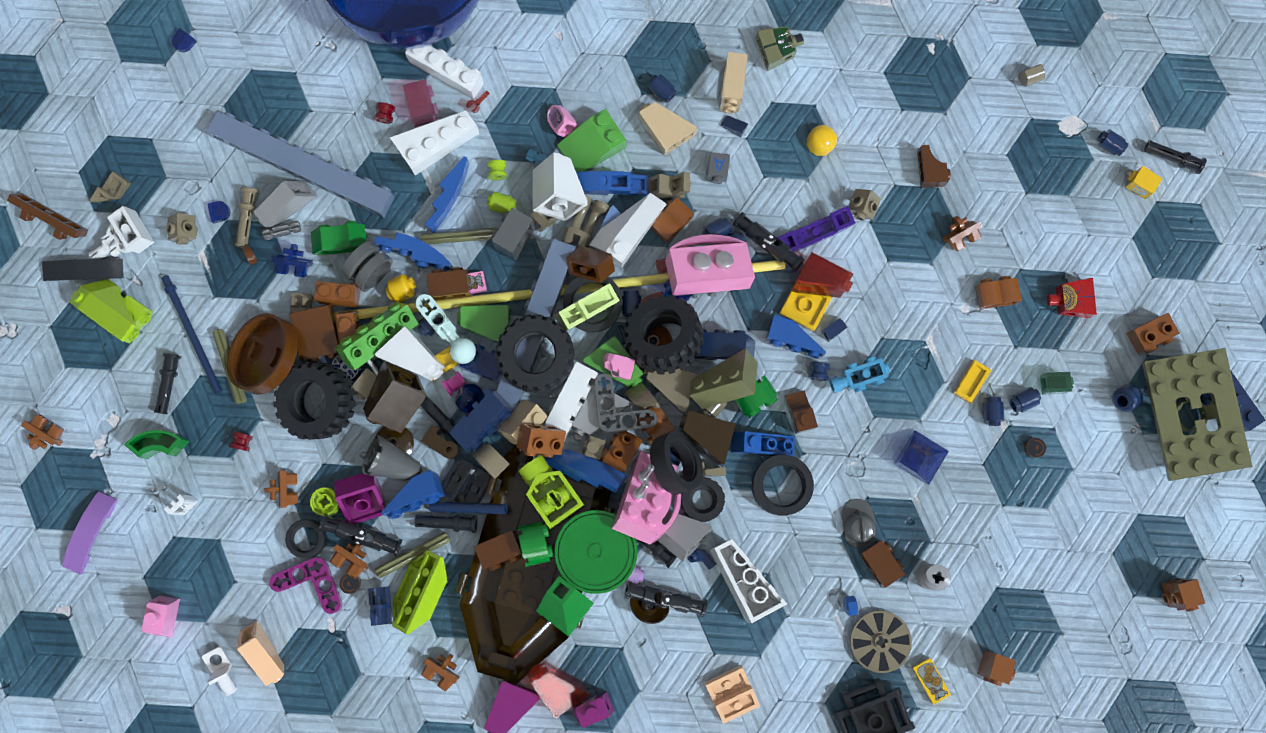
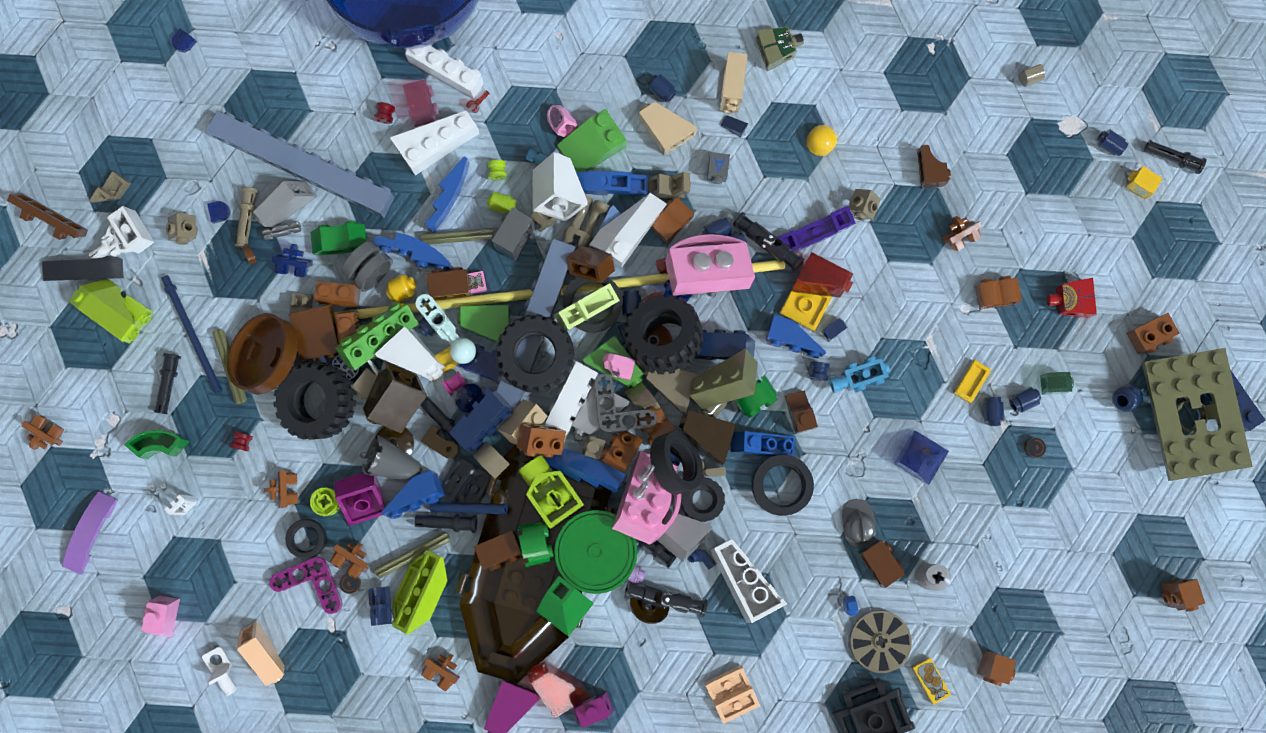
(349, 531): black piece -> none

